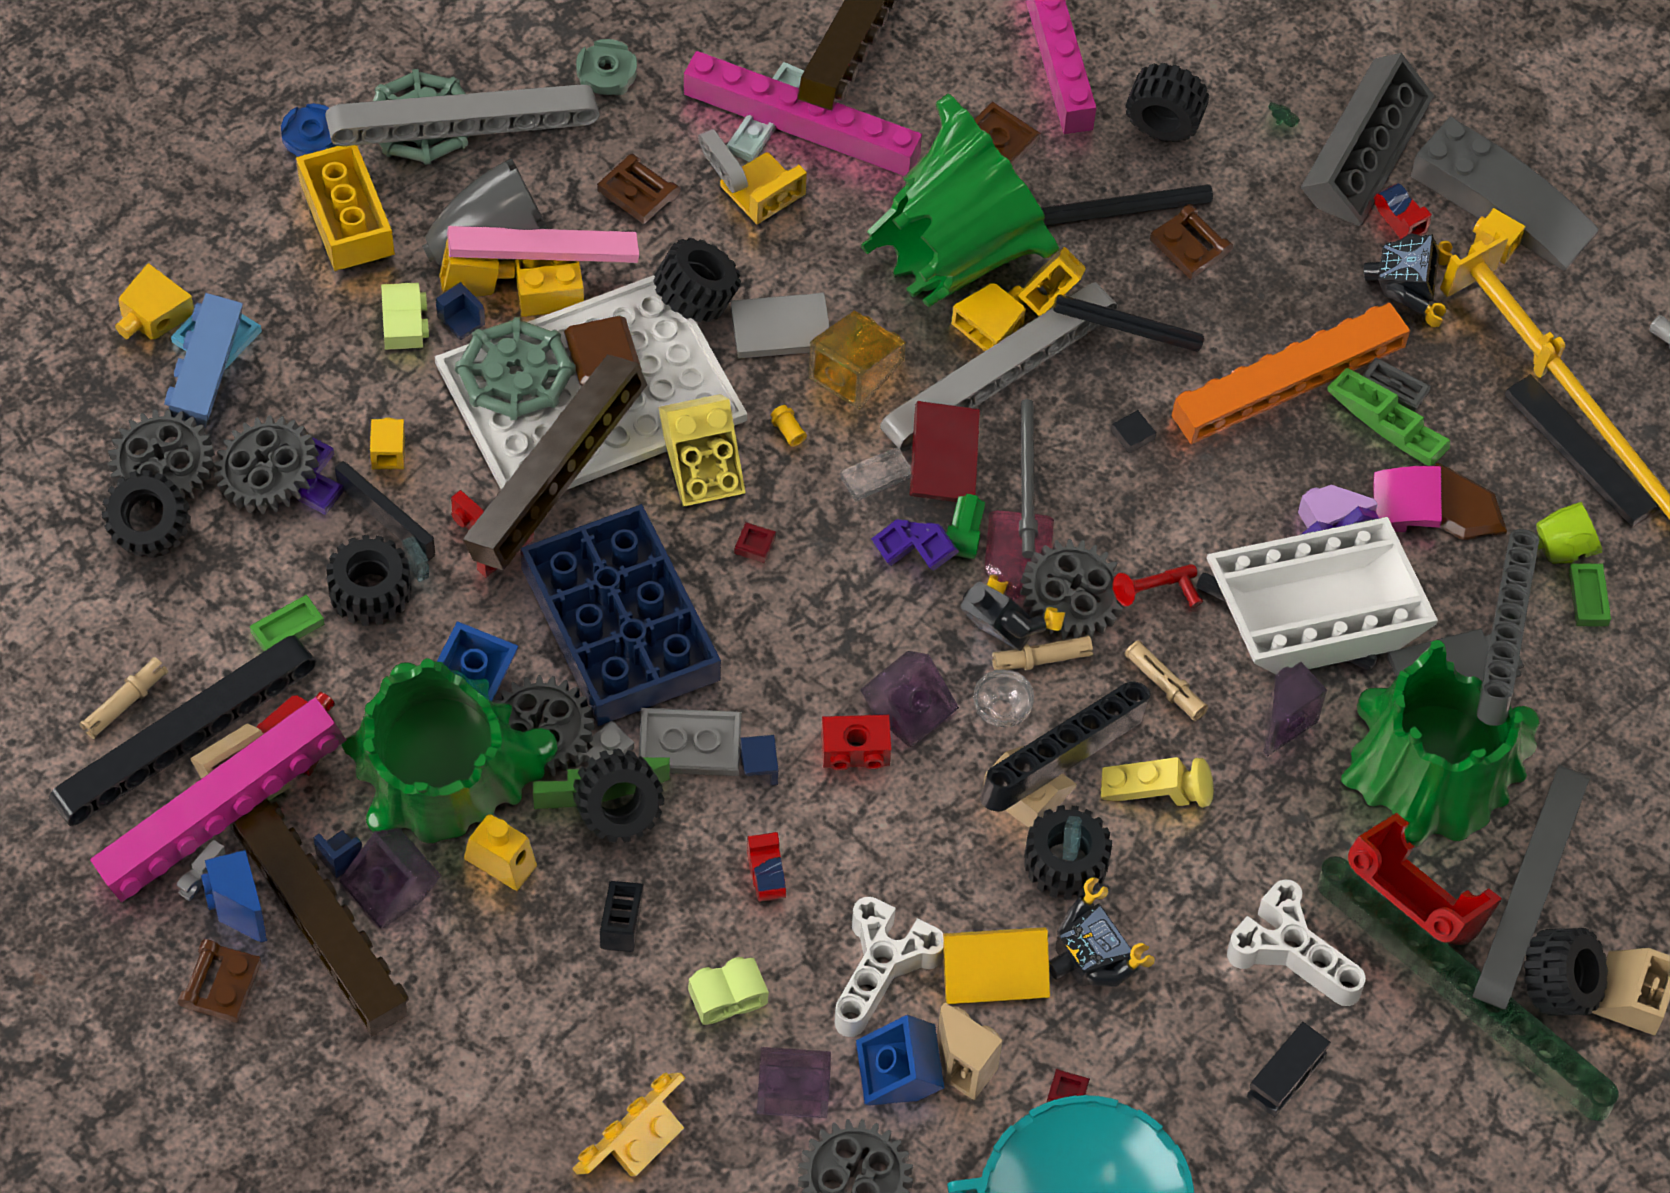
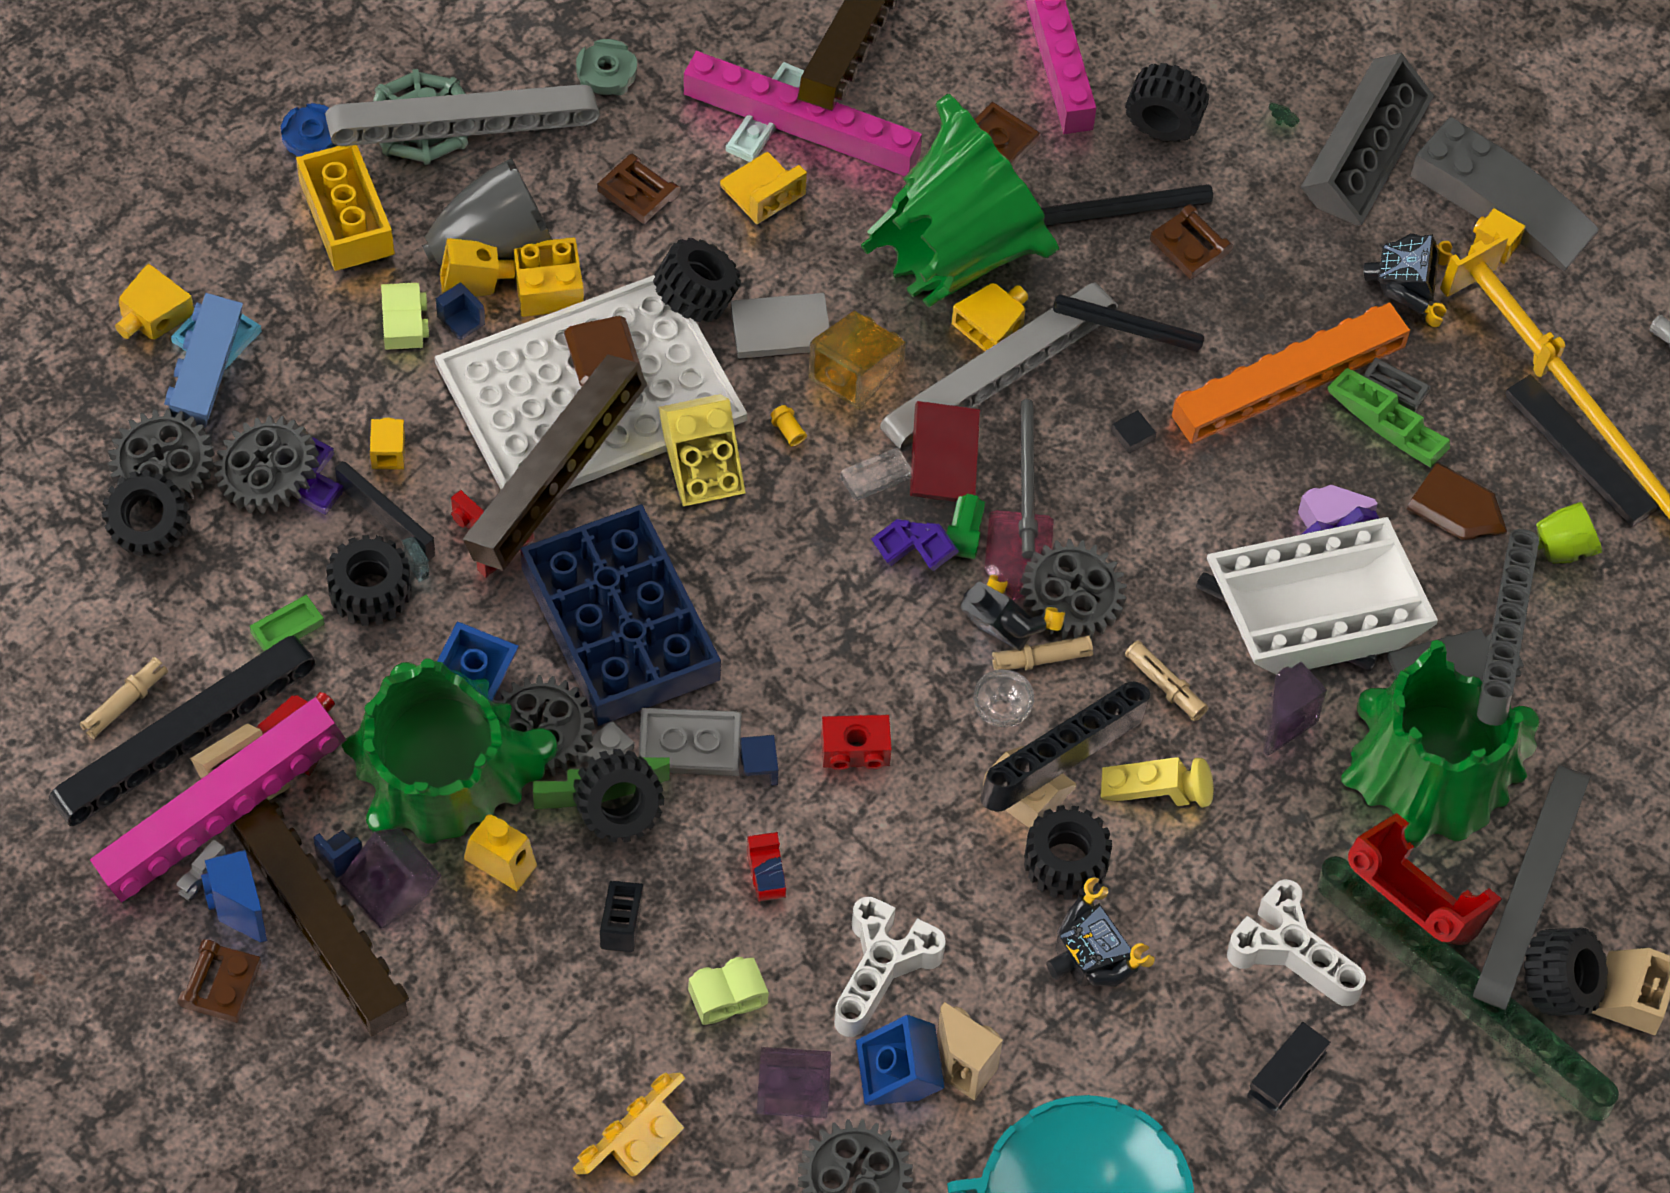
(510, 353): sand green plate -> none
(542, 244): bright pink tile -> none
(723, 161): light grey beam -> none
(755, 542): dark red tile -> none
(911, 696): clear purple slope -> none
(996, 965): yellow tile -> none
(1056, 277): yellow torso -> none
(1067, 1085): dark red tile -> none
(1072, 838): clear light blue tile -> none
(1127, 588): red piece -> none
(1402, 211): red leg -> none
(1409, 496): dark pink slope -> none
(1589, 595): bright green tile -> none

